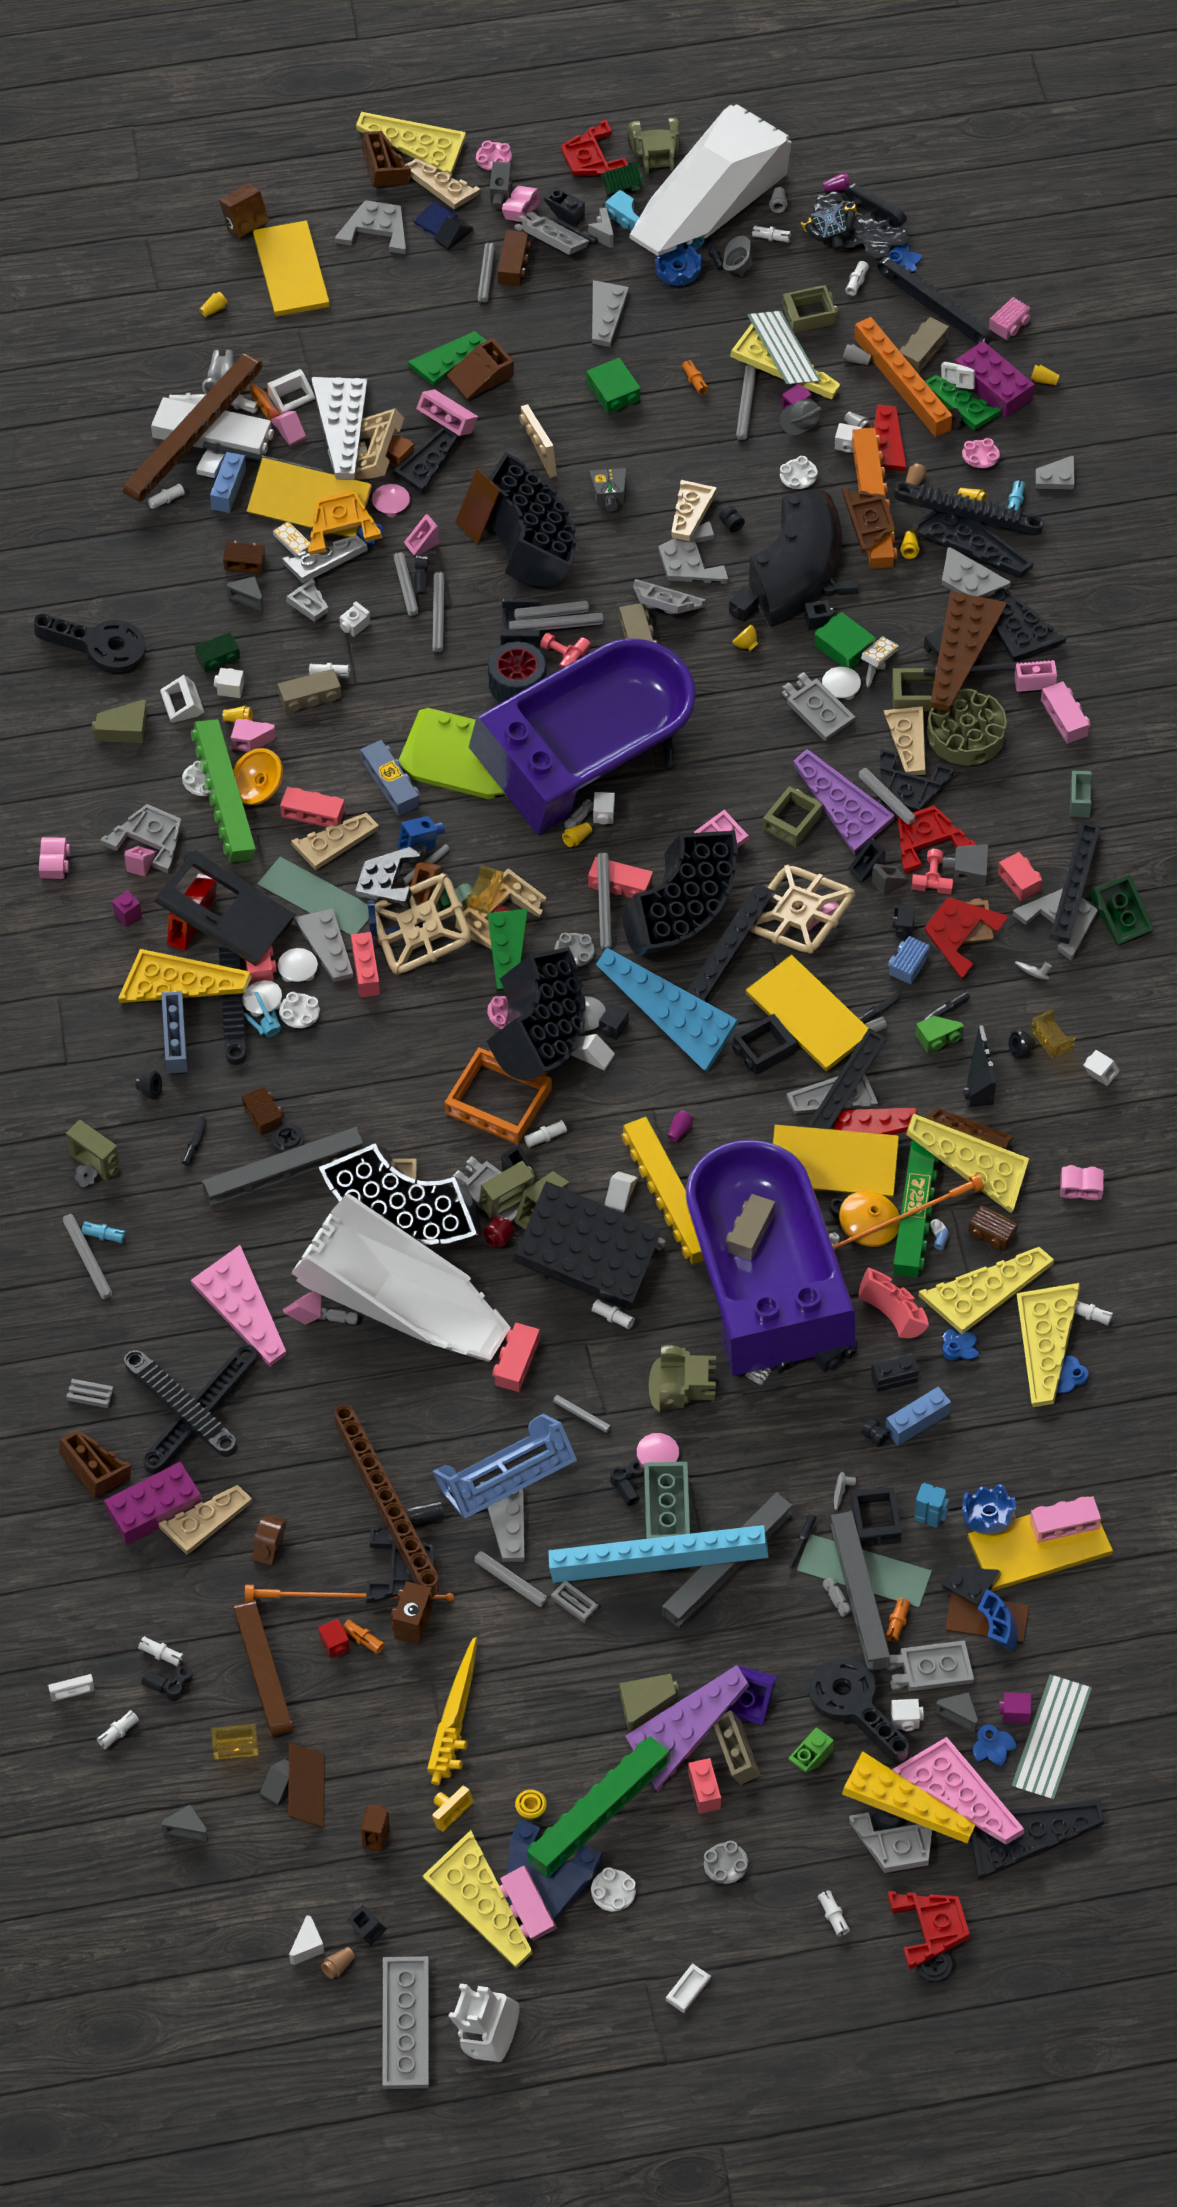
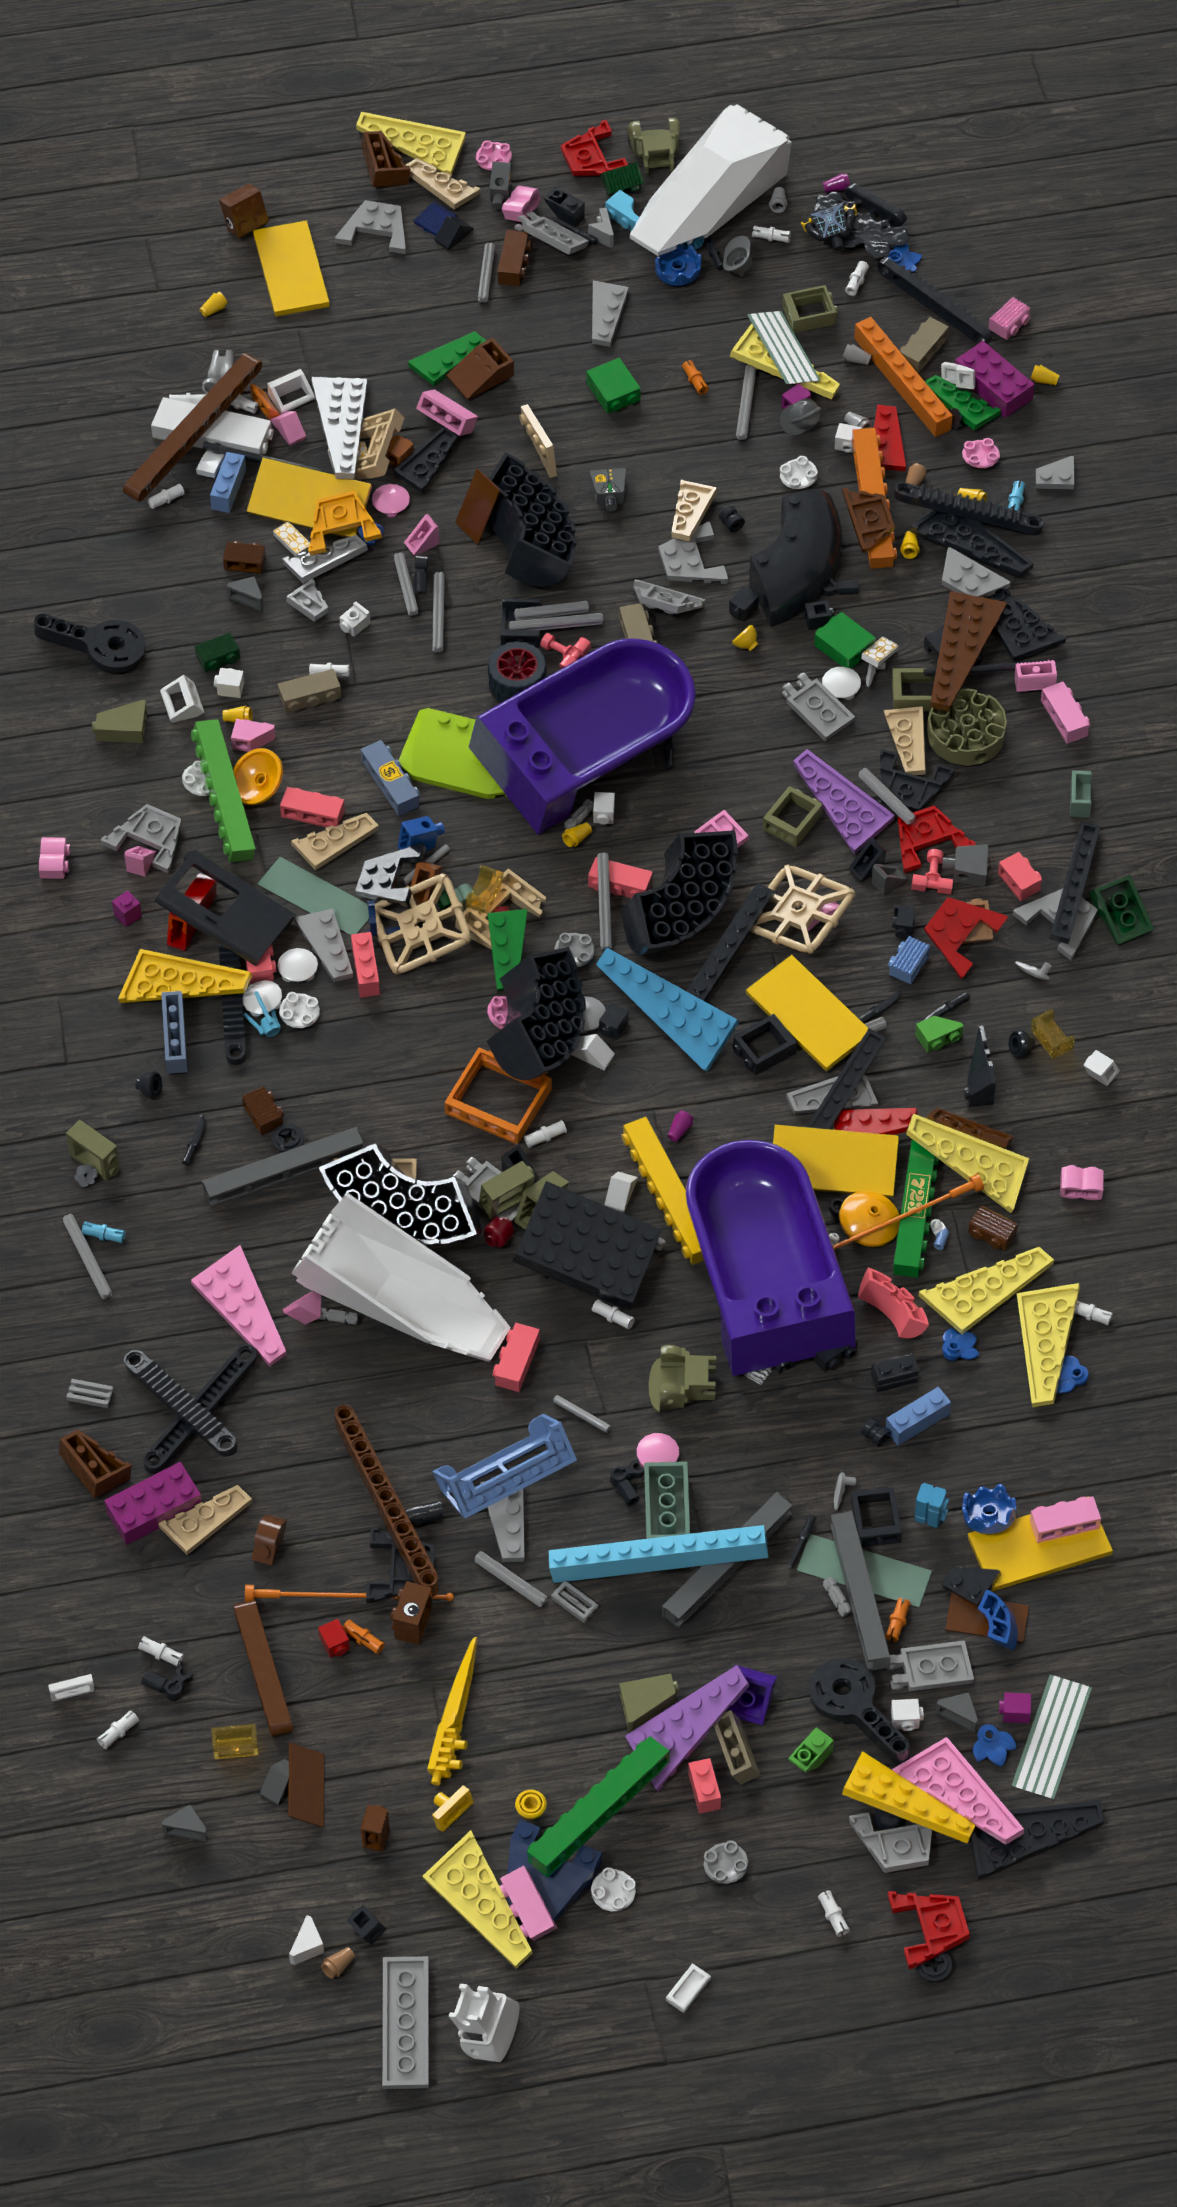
(750, 1227): dark tan brick -> none

